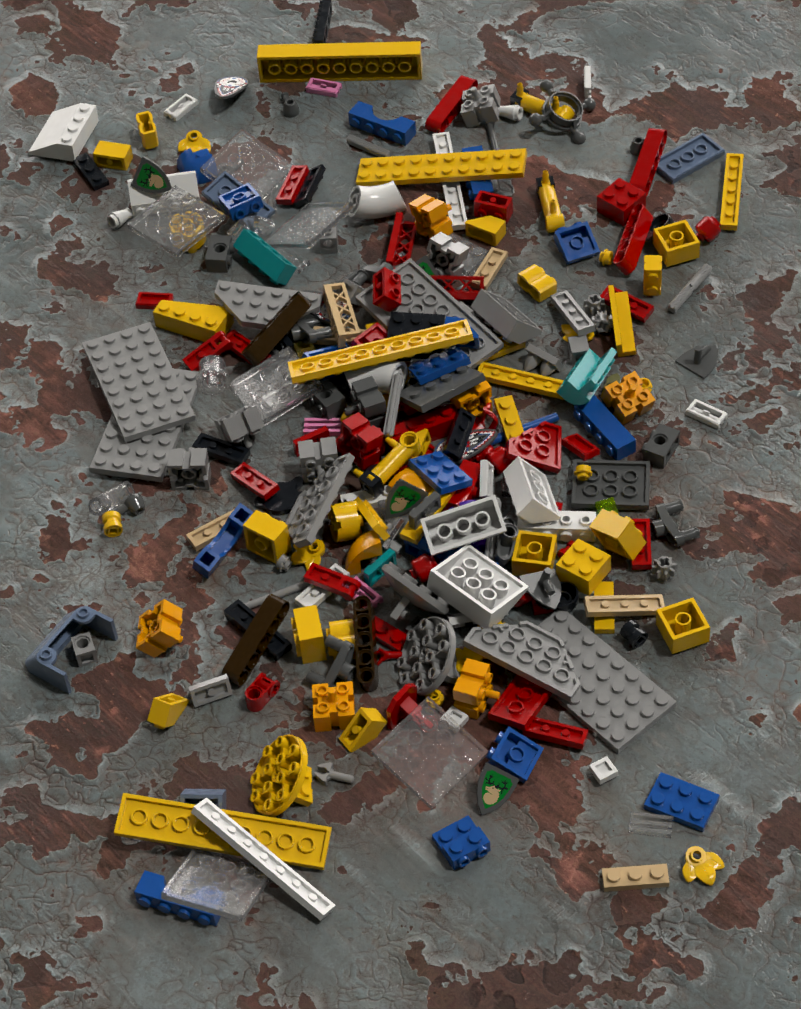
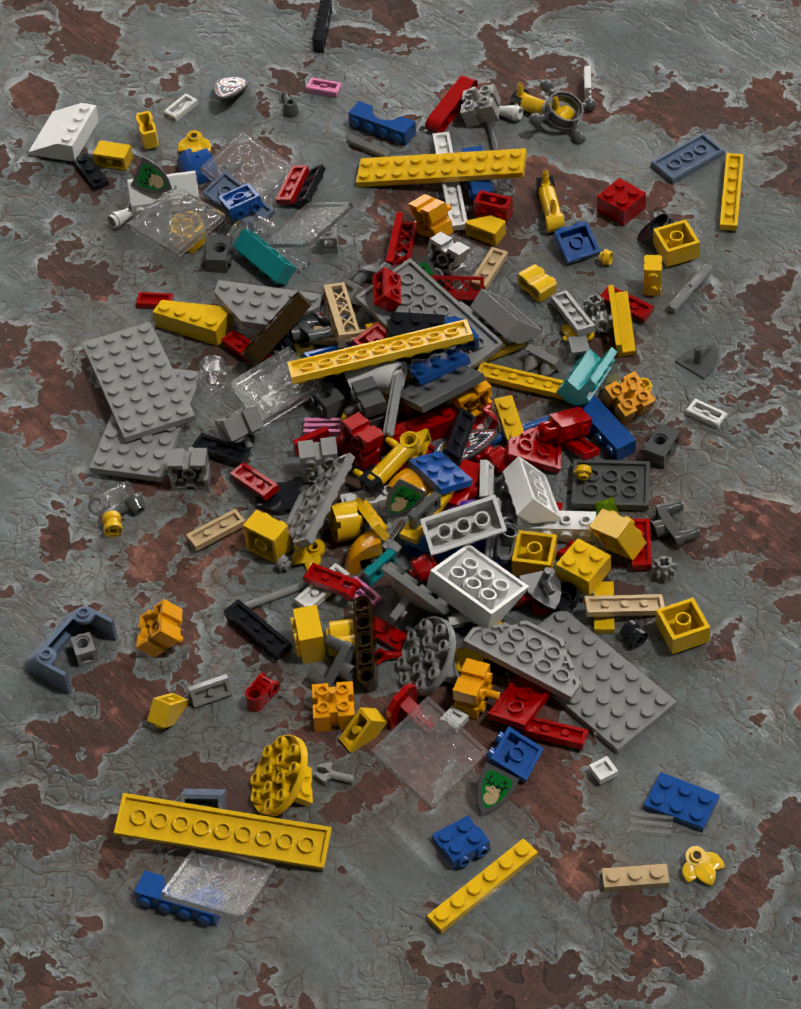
(208, 348): red plate -> none
(221, 545): blue arch -> none
(256, 639): dark brown beam -> none
(263, 859): white plate -> none
(340, 61): yellow brick -> none
(376, 201): white brick -> none
(439, 697): yellow plate -> none
(482, 886): none -> yellow plate
(566, 424): none -> red brick
(633, 239): red beam -> none
(636, 145): dark grey bar -> none
(649, 159): red beam -> none
(707, 229): red head -> none

